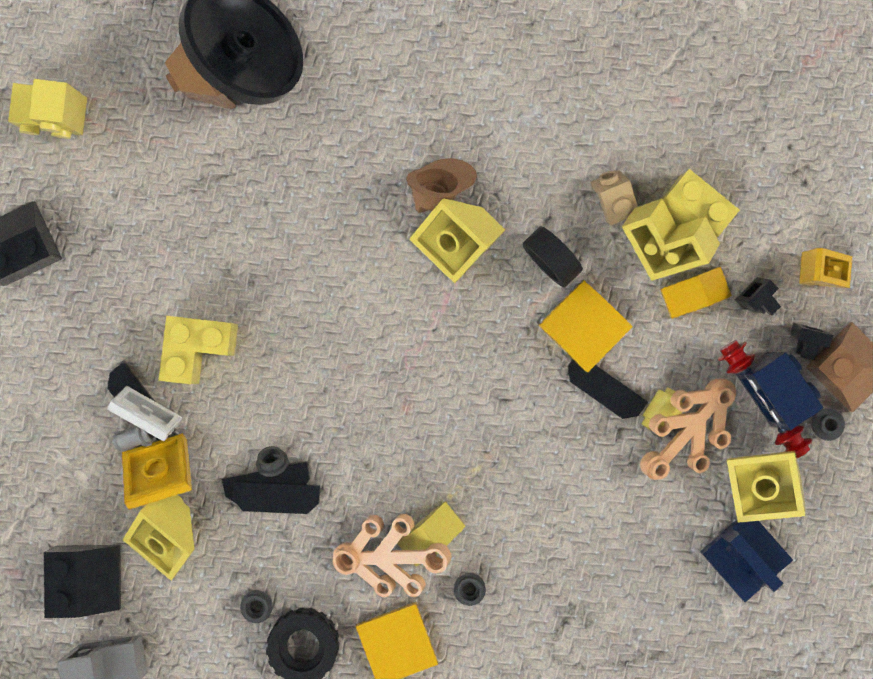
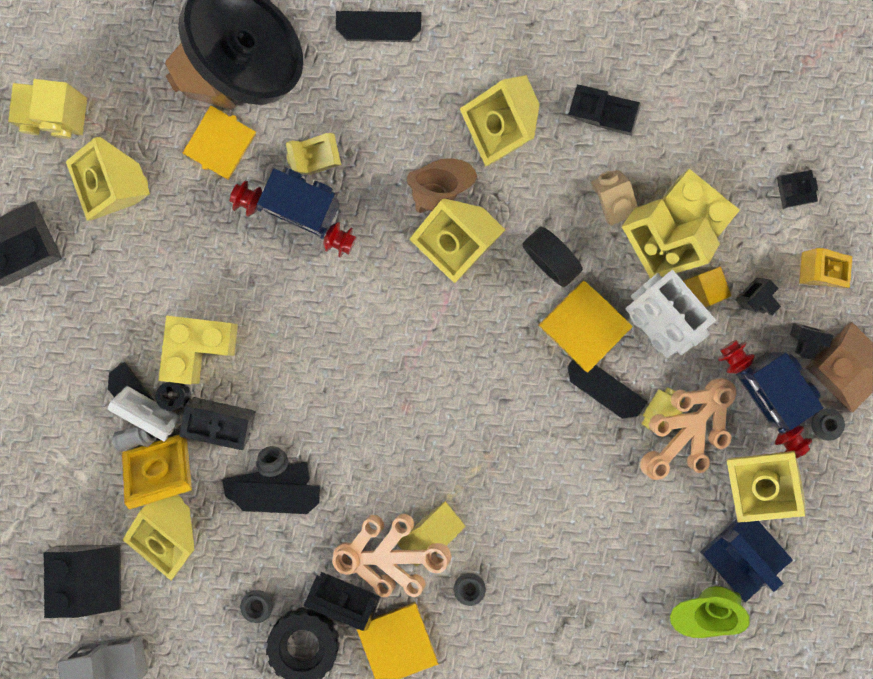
(106, 179): none -> light yellow slope
(171, 404): none -> black bush
(216, 423): none -> black hinge
(219, 142): none -> yellow piece
(299, 204): none -> dark blue brick
(313, 154): none -> light yellow bracket
(342, 601): none -> black hinge
(378, 25): none -> black piece
(502, 118): none -> light yellow slope
(604, 110): none -> black slope
(670, 314): none -> white brick
(711, 614): none -> lime piece
(797, 189): none -> black tile

